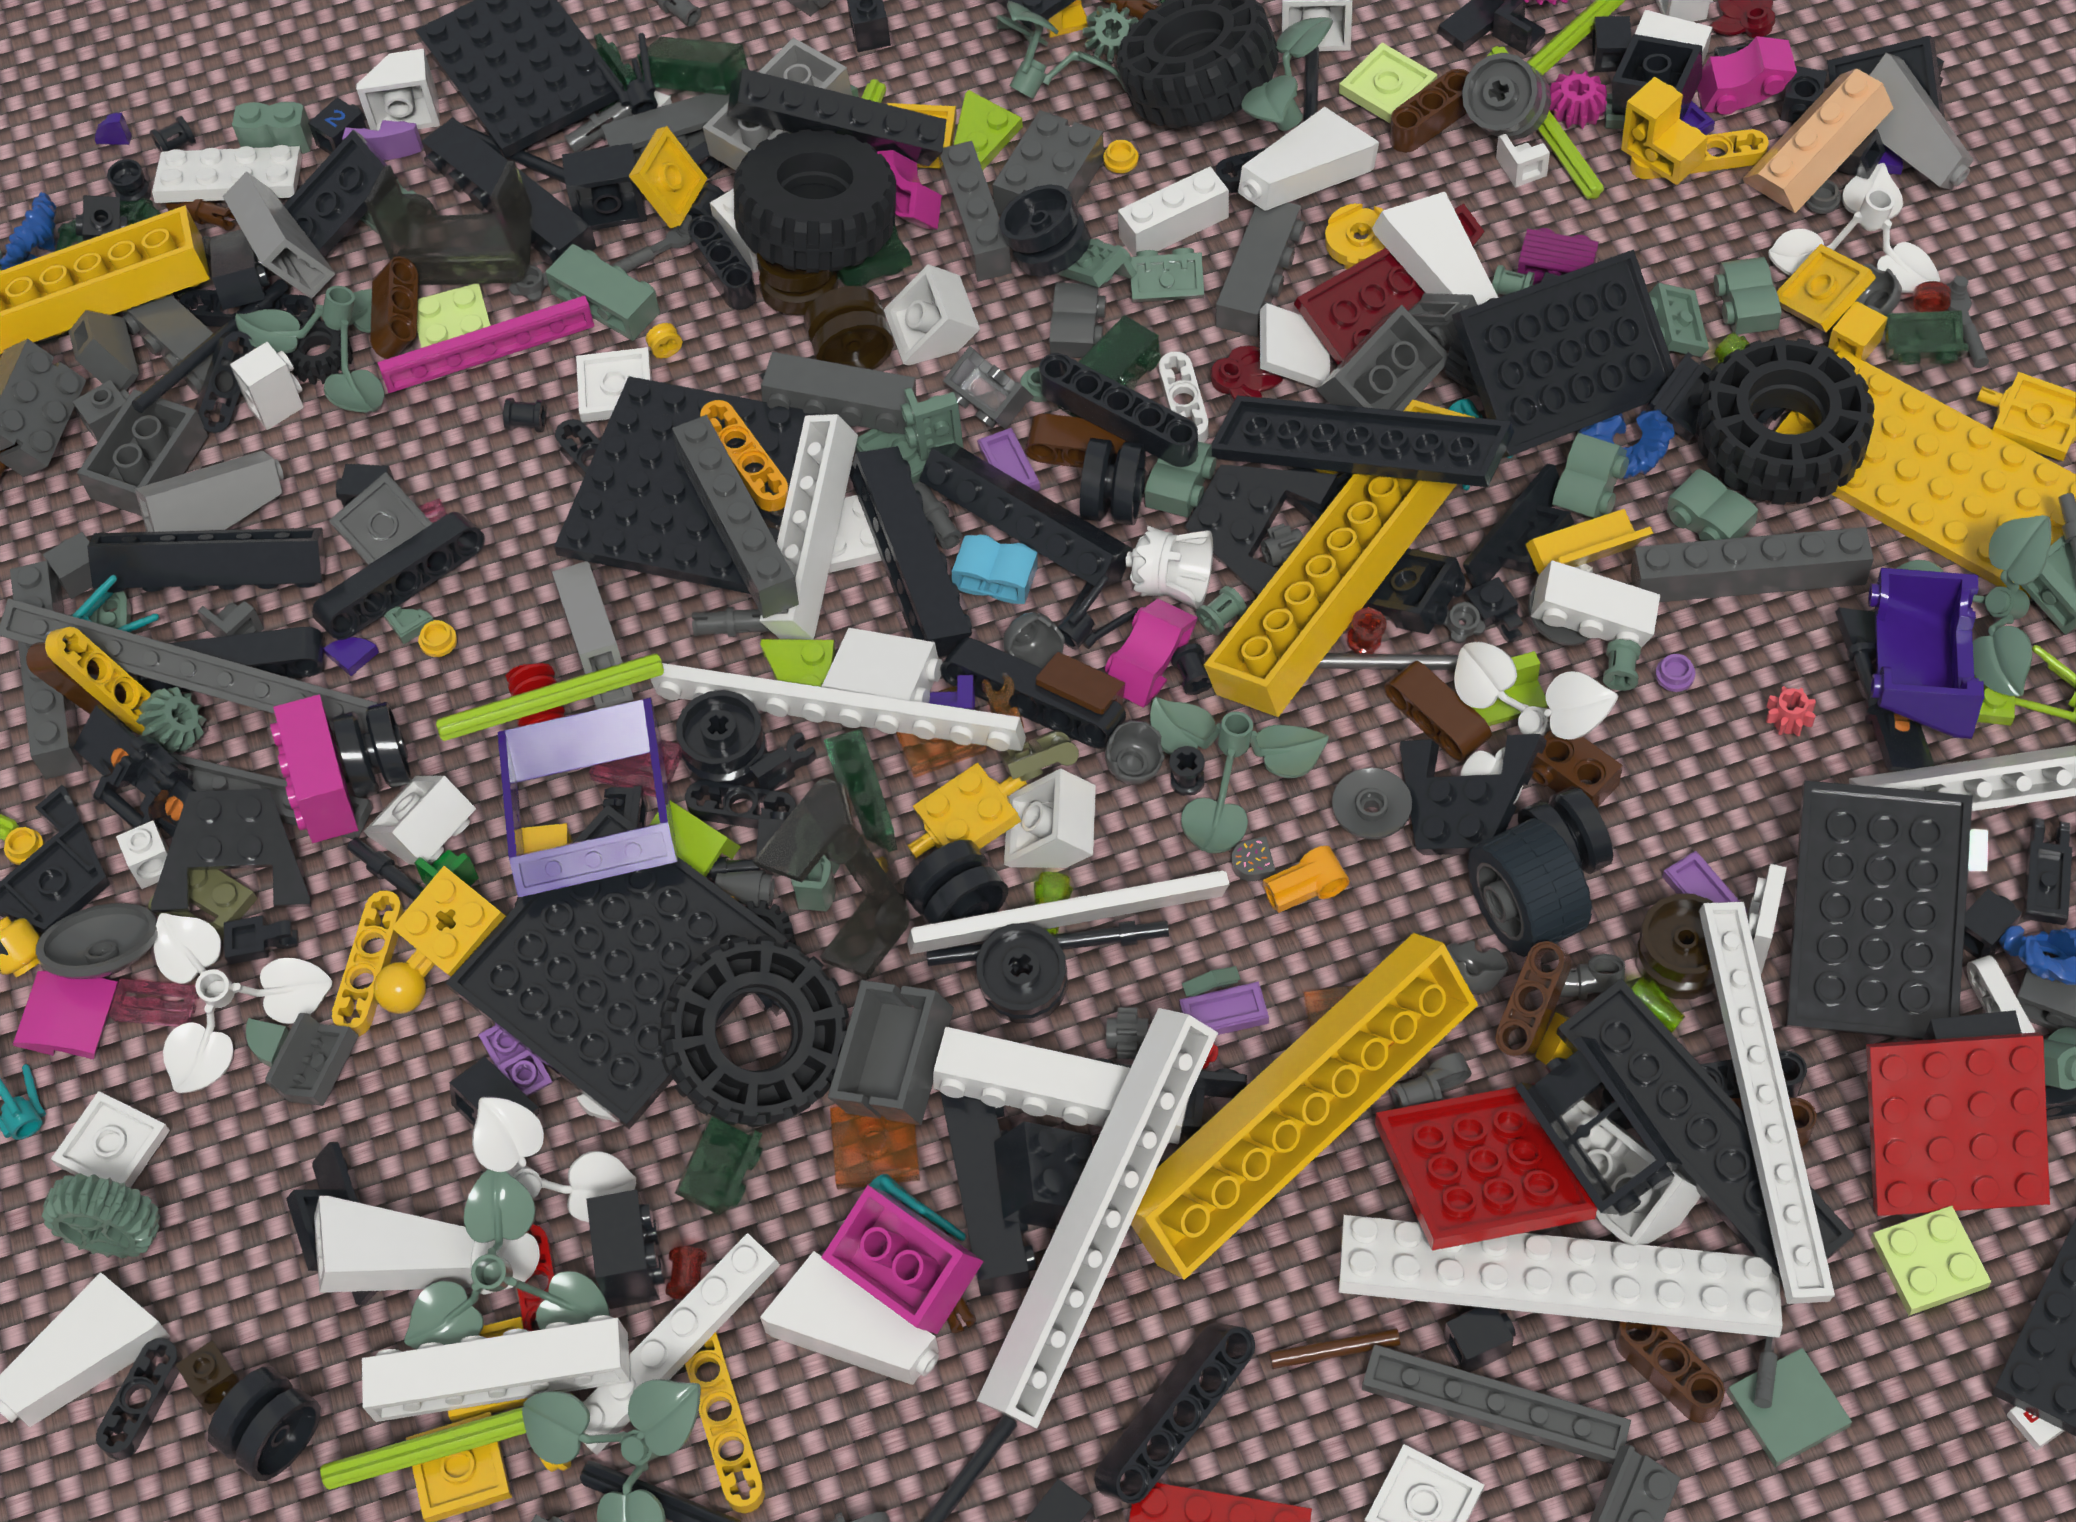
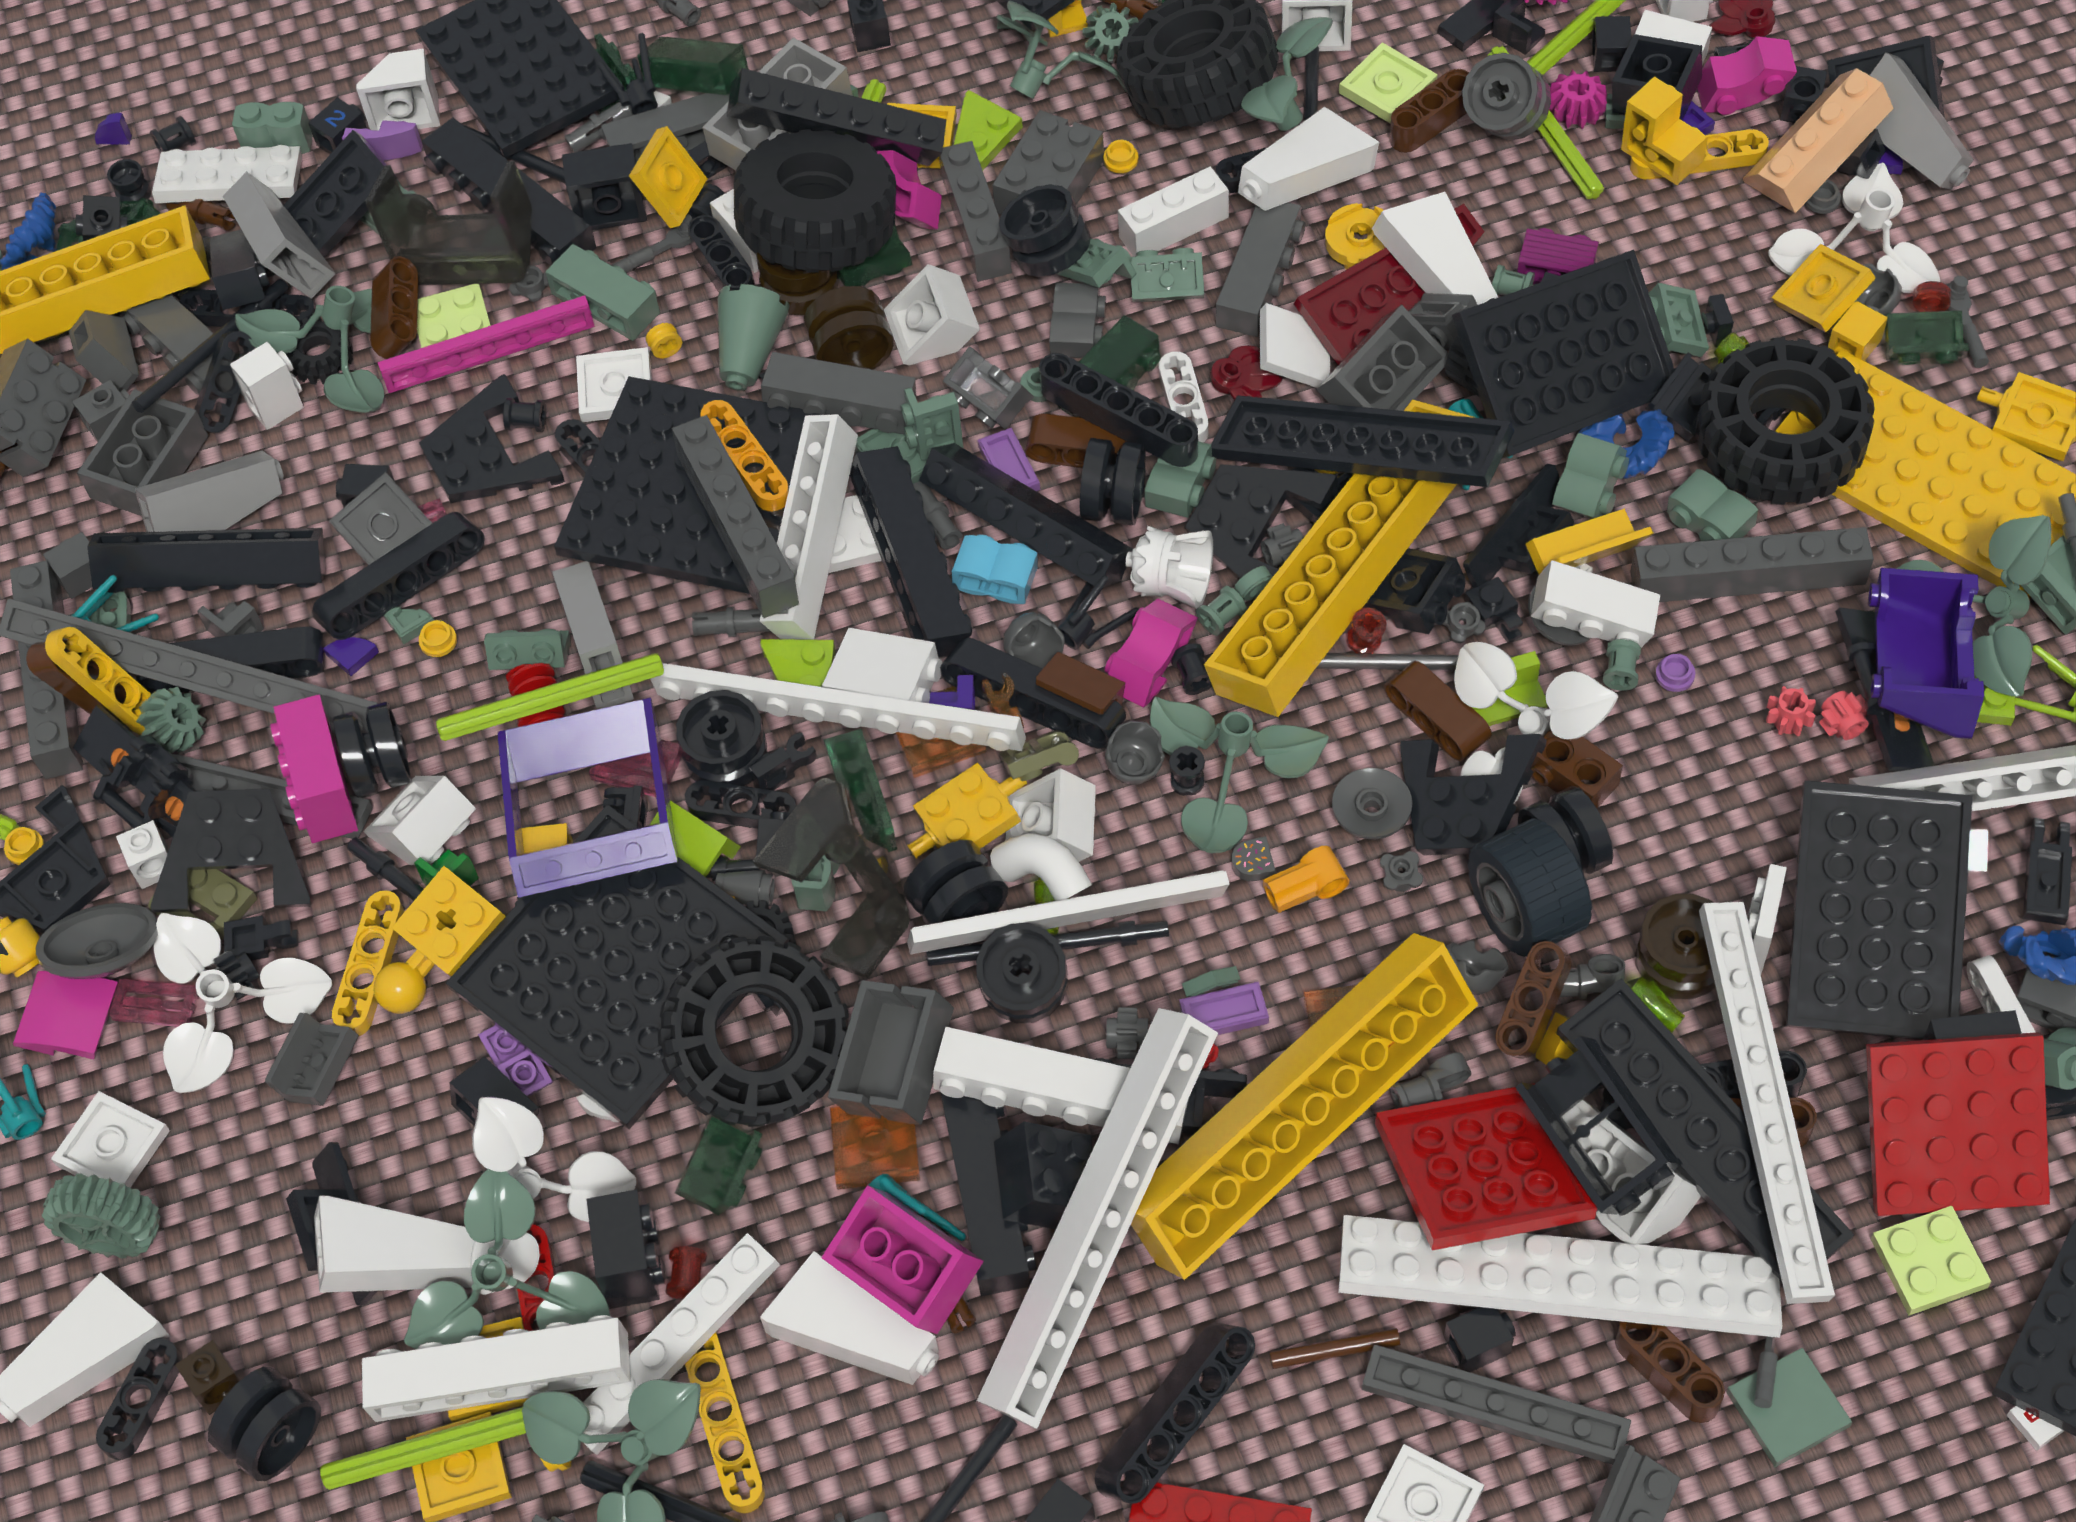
(237, 968): none -> black gear
(265, 1039): sand green tile -> none
(472, 459): none -> black wing
(517, 648): none -> sand green bracket
(747, 332): none -> sand green cone
(1041, 857): none -> white cylinder
(1253, 583): none -> sand green tile
(1401, 881): none -> dark grey plate
(1522, 162): white panel -> none
(1696, 877): medium lavender tile -> none
(1717, 319): none -> black plate
(1748, 295): sand green brick -> none
(1844, 715): none -> coral gear
(1987, 923): black brick -> none

